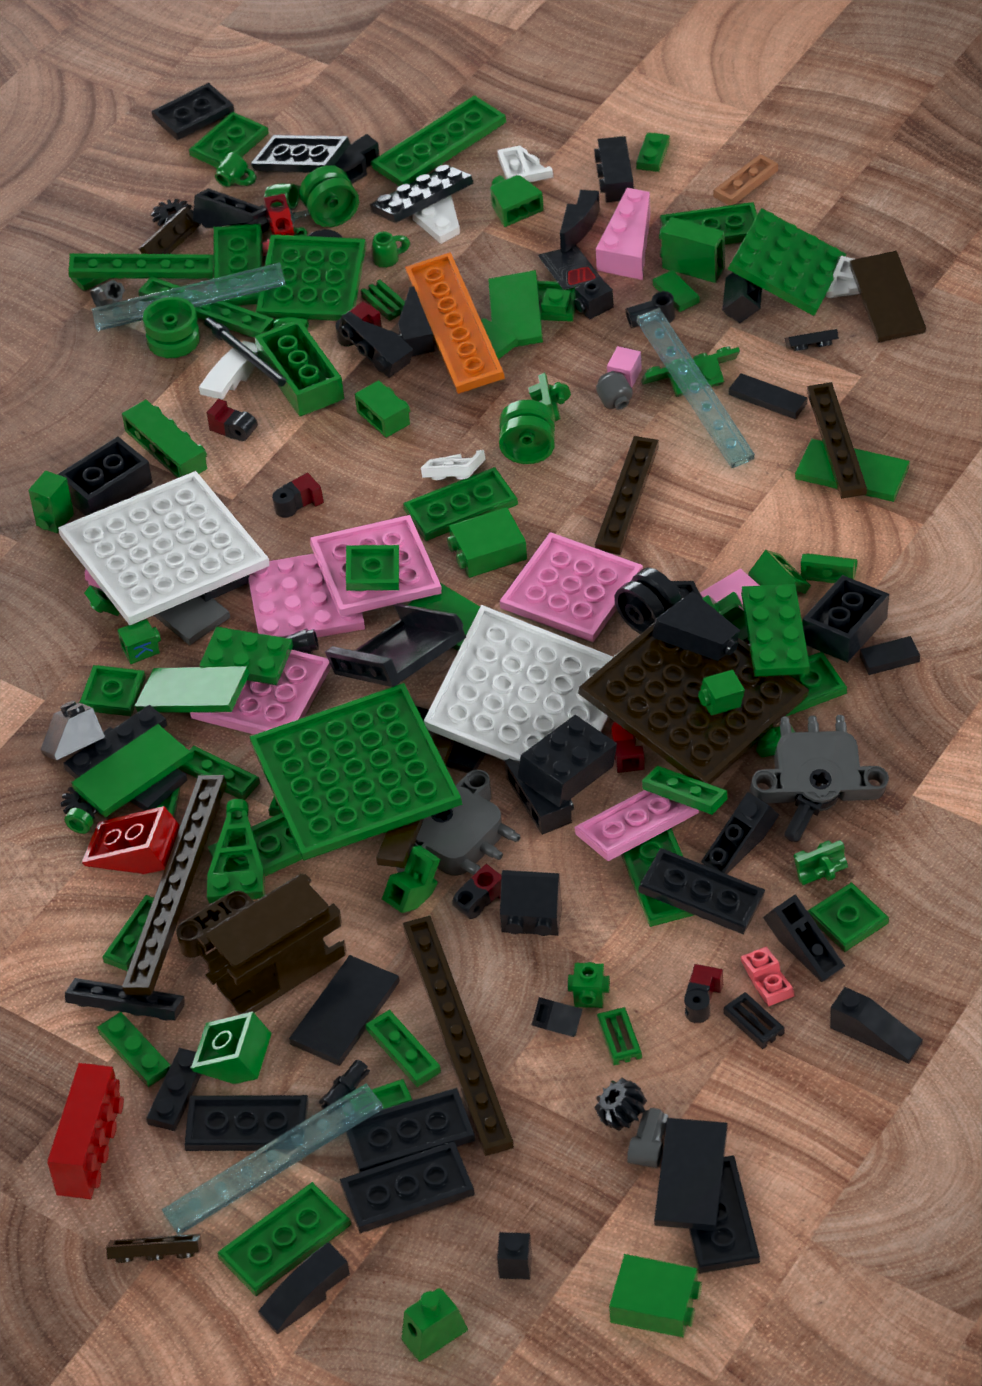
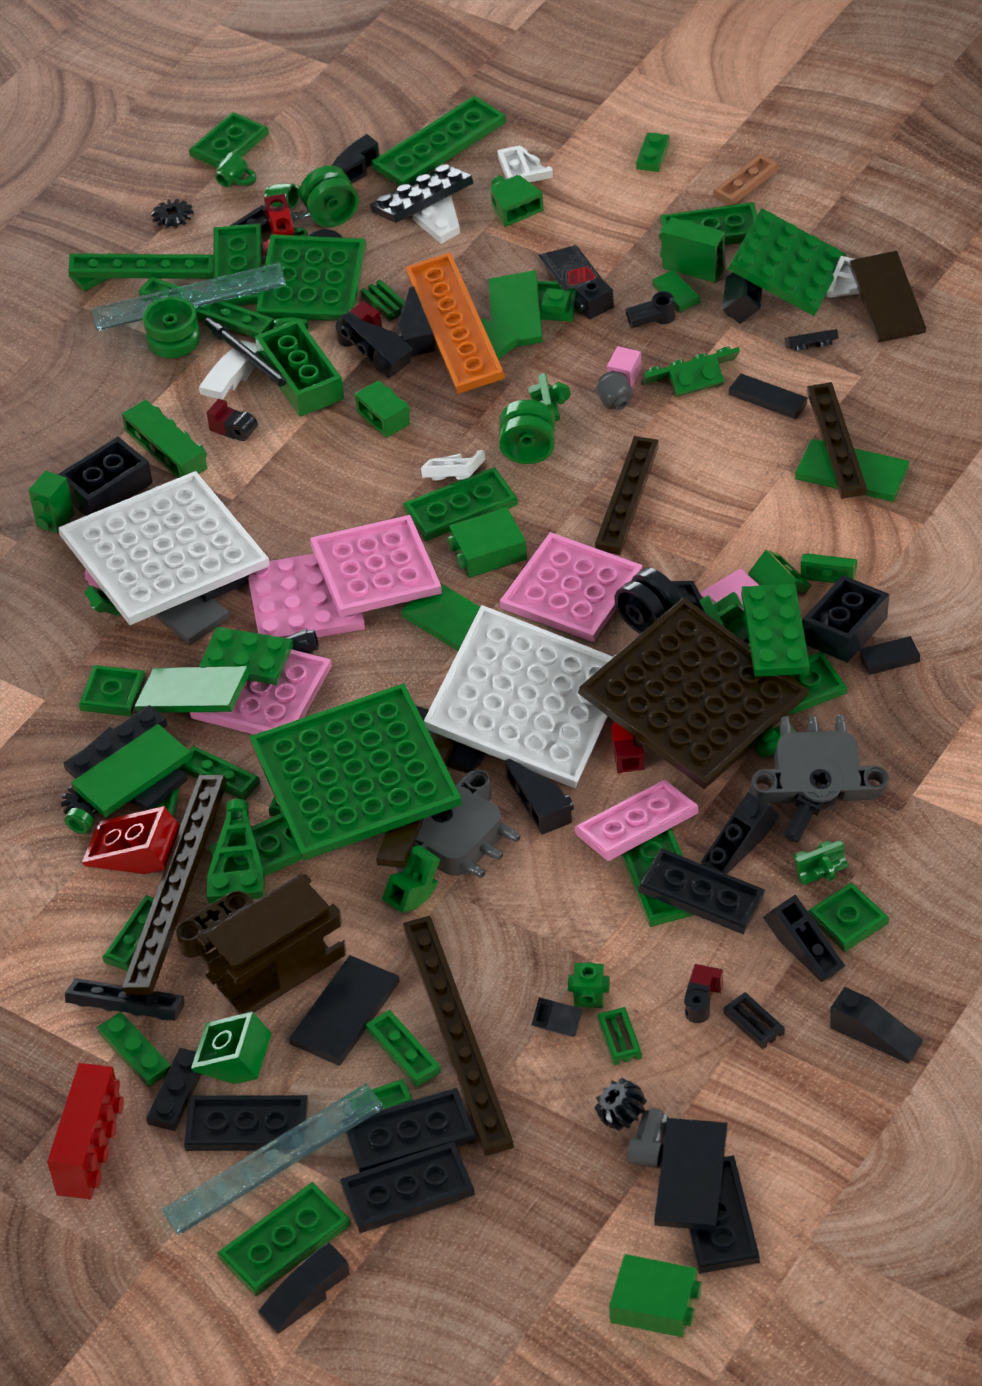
(71, 730): slope -> none
(107, 293): dark grey piece -> none
(139, 641): green brick -> none
(154, 1247): dark brown plate -> none
(171, 233): dark brown plate -> none
(193, 111): black plate -> none
(219, 209): black slope -> none
(297, 495): leg -> none
(300, 153): black plate -> none
(346, 1083): black pin -> none
(372, 567): green plate -> none
(385, 249): green piece -> none
(401, 648): black panel -> none
(431, 1324): green torso -> none
(478, 892): leg -> none
(514, 1255): black brick -> none
(530, 903): black slope -> none
(567, 760): black brick -> none
(579, 219): black slope -> none
(613, 167): black brick -> none
(625, 238): bright pink wedge -> none
(684, 790): green plate -> none
(695, 388): clear light blue tile -> none
(697, 628): black slope -> none
(721, 692): green brick -> none
(766, 976): coral slope -> none

